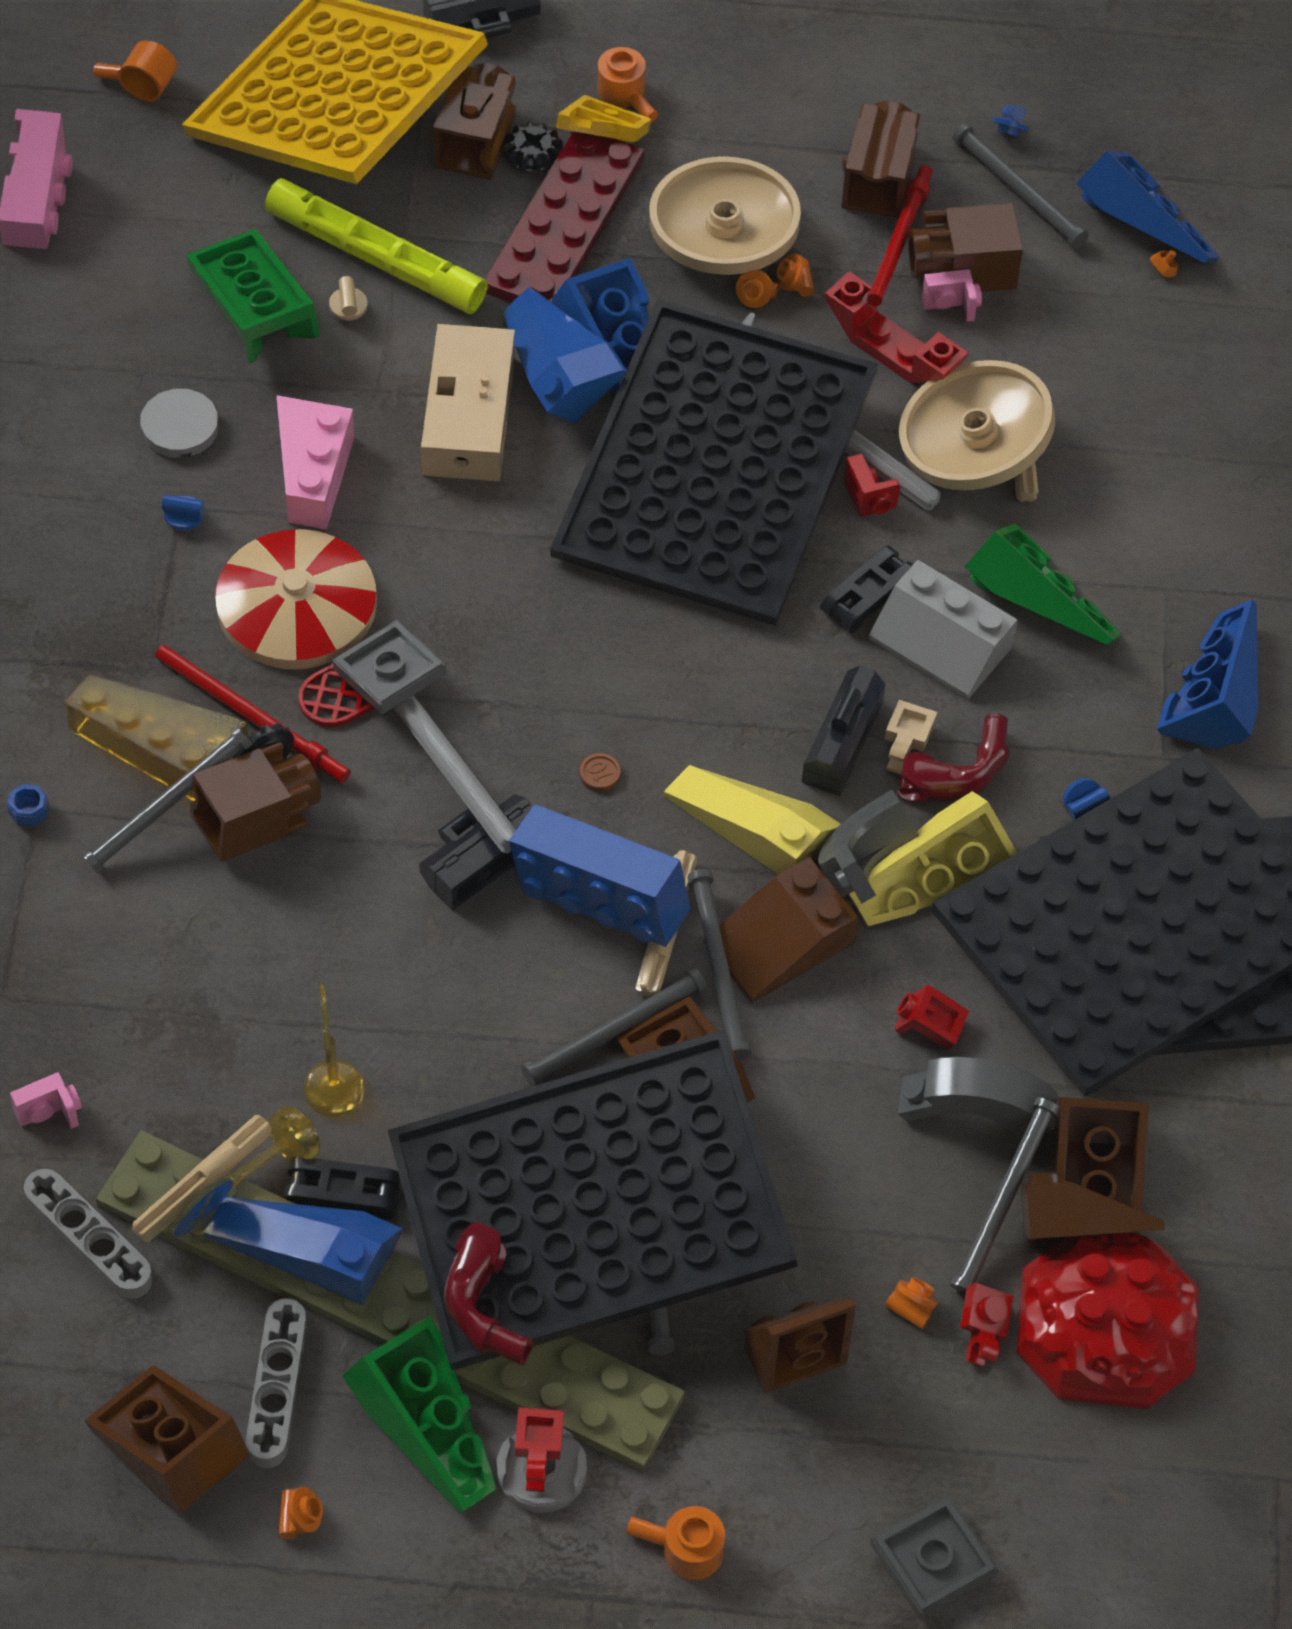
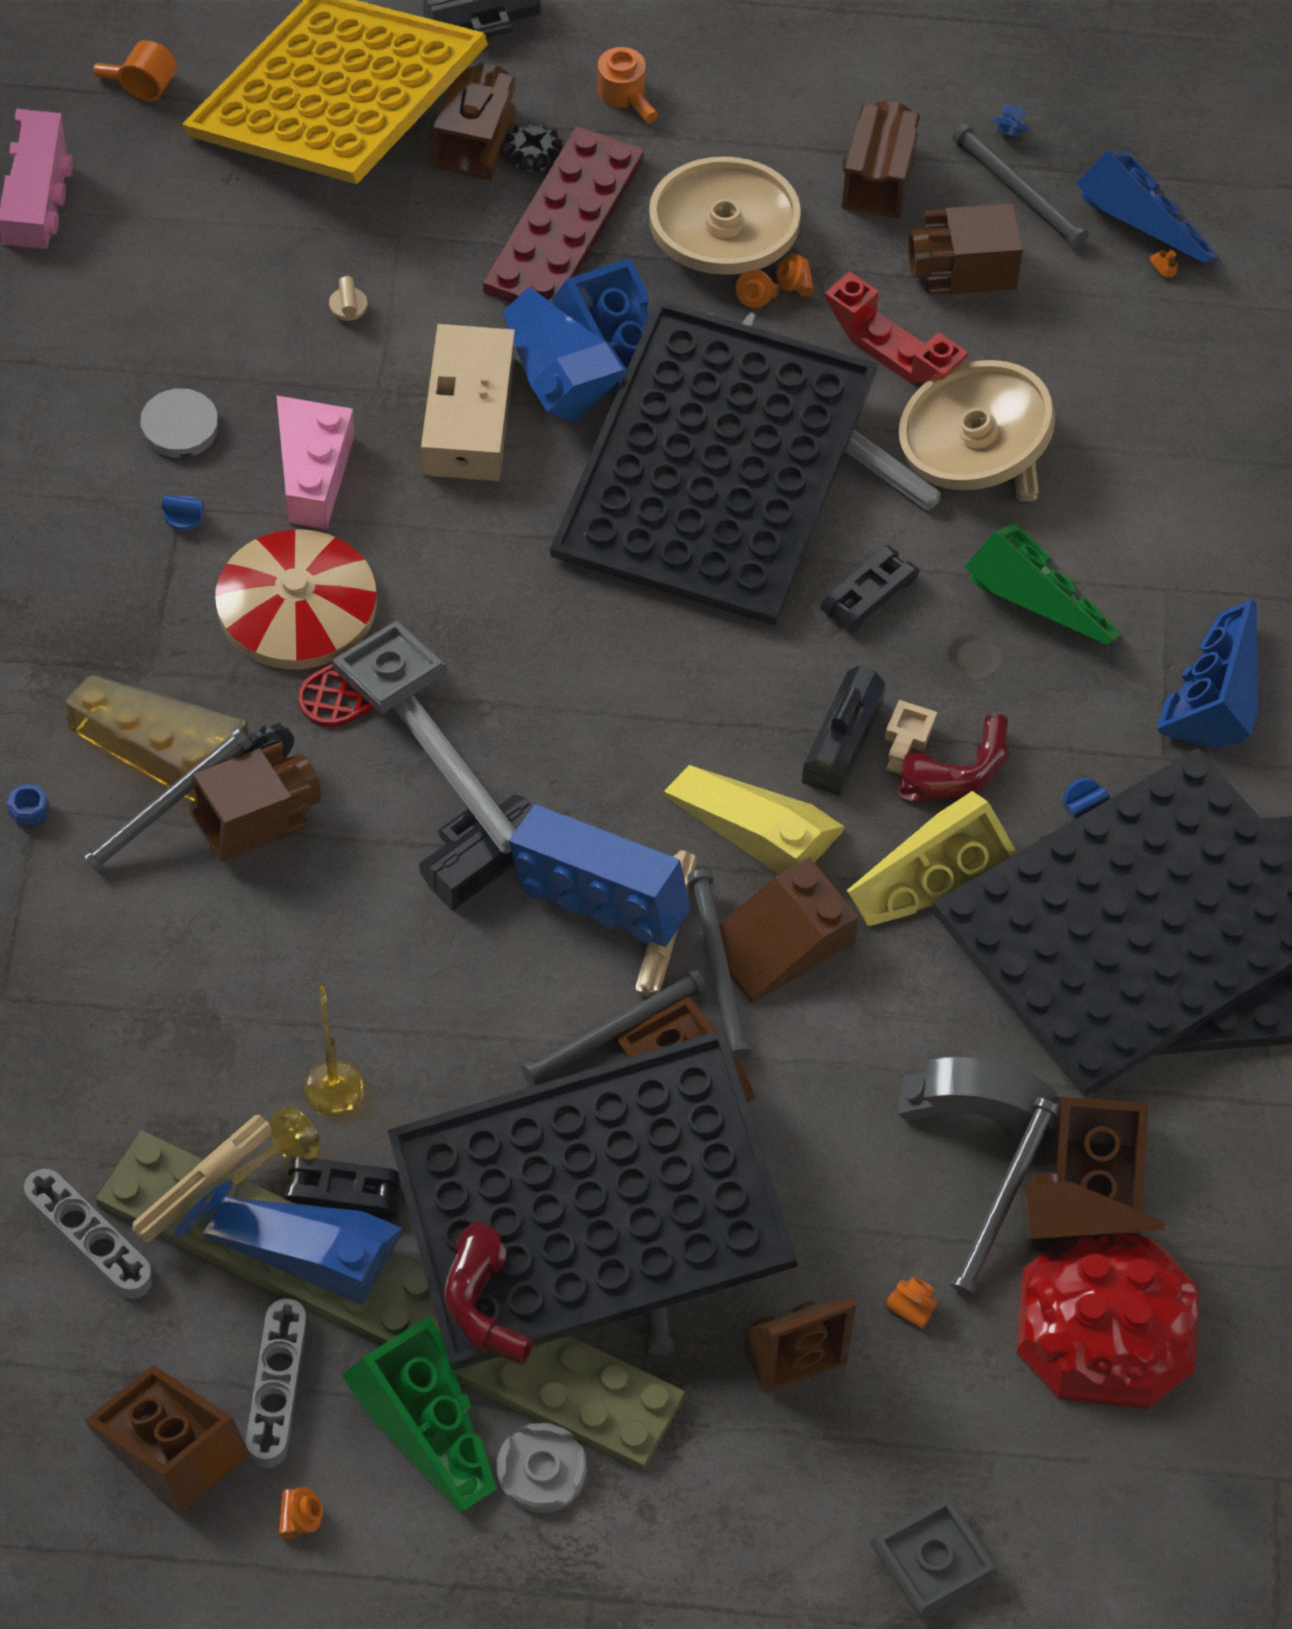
(43, 1098): bright pink bracket -> none
(254, 290): green plate -> none
(312, 750): red bar -> none
(376, 246): neon yellow piece -> none
(538, 1439): red plate -> none
(600, 772): dark orange piece -> none
(603, 119): yellow wing -> none
(690, 1541): orange piece -> none
(863, 842): dark grey arch -> none
(866, 491): red bracket -> none
(915, 195): red bar -> none
(932, 1016): red bracket -> none
(944, 629): light grey slope -> none
(950, 290): bright pink bracket -> none
(988, 1319): red plate -> none

